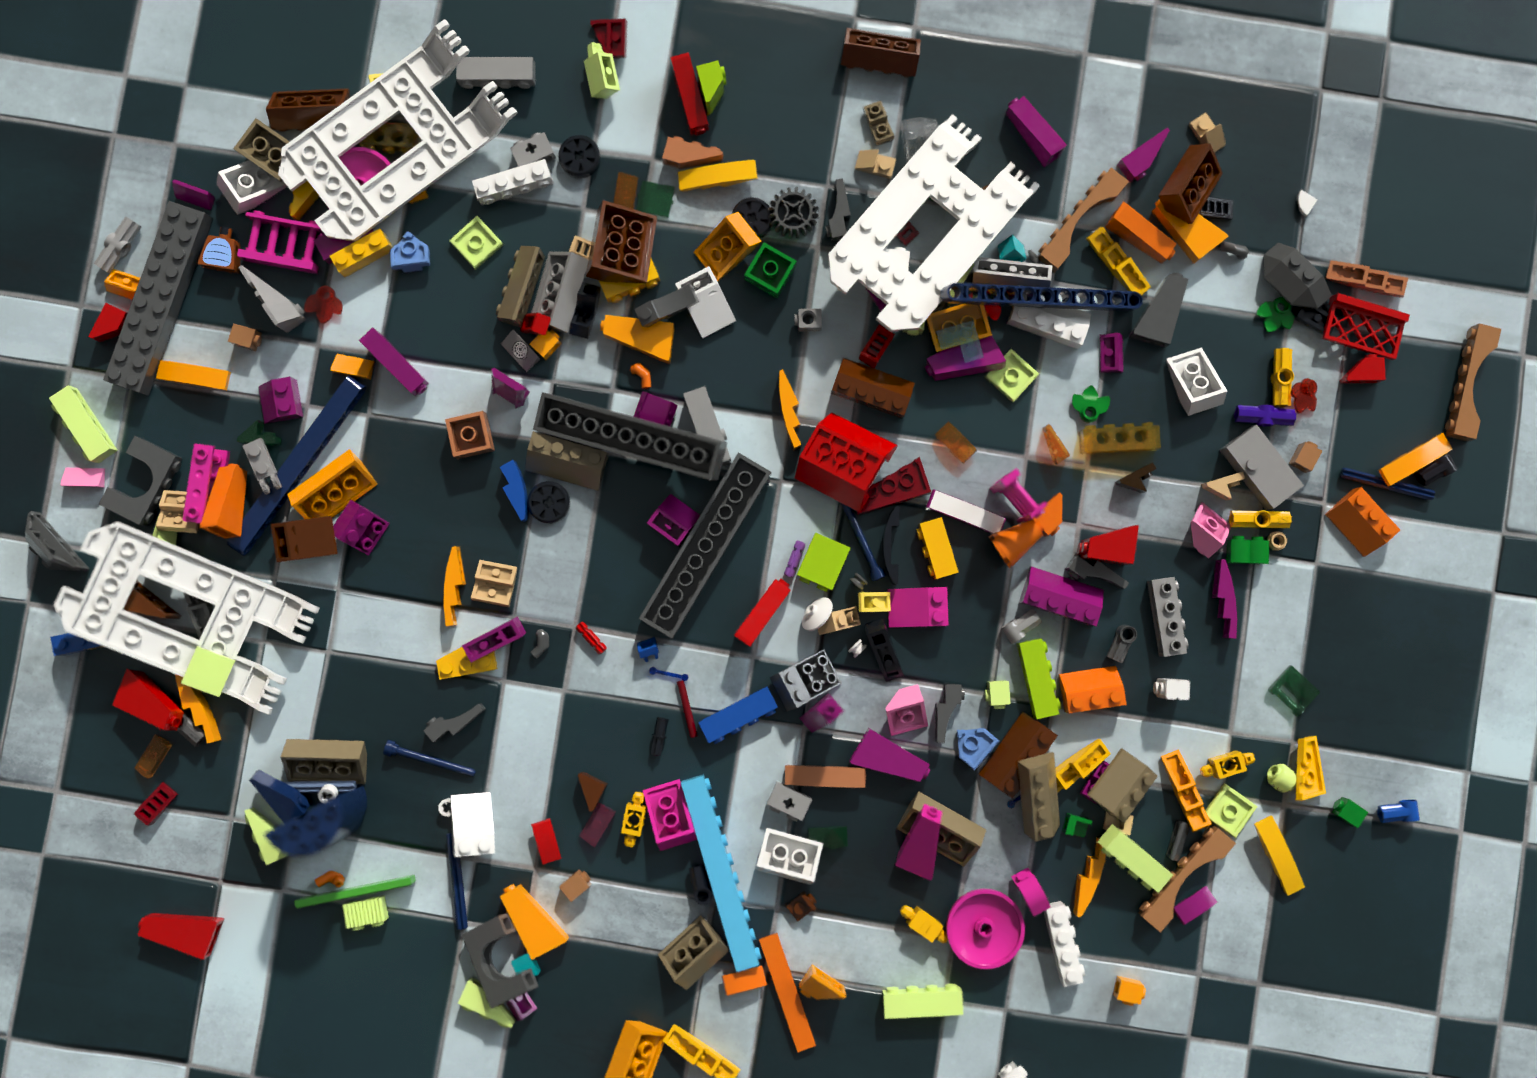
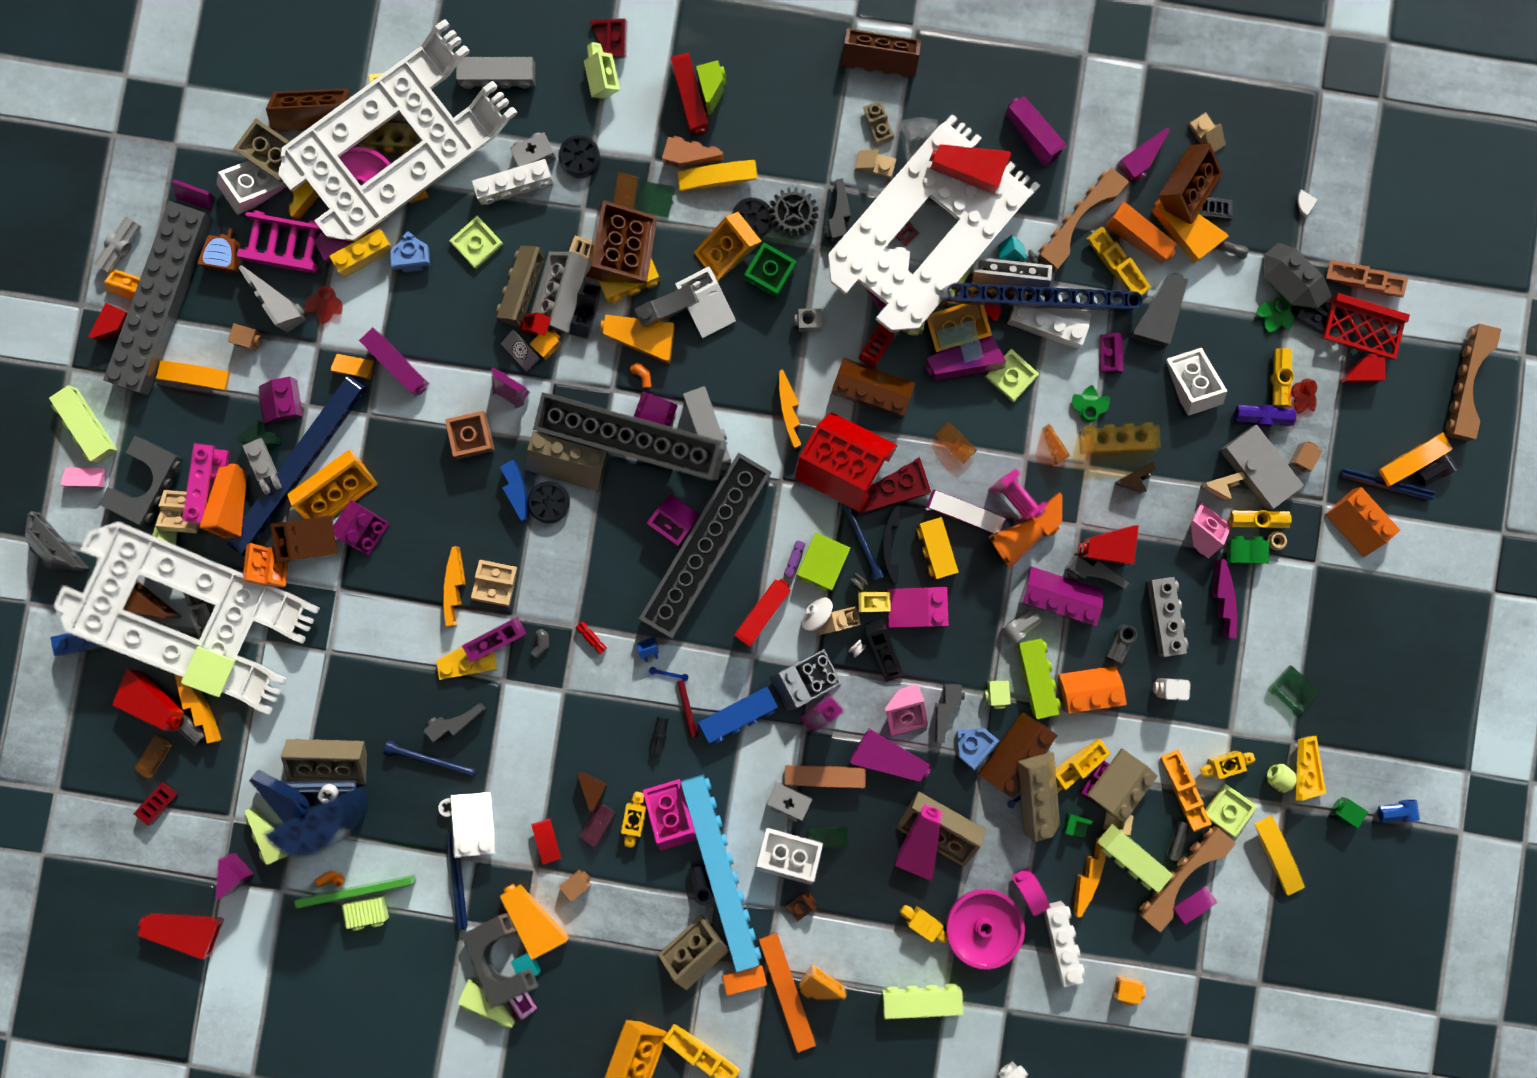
(231, 874): none -> magenta slope
(262, 568): none -> orange slope
(971, 165): none -> red slope

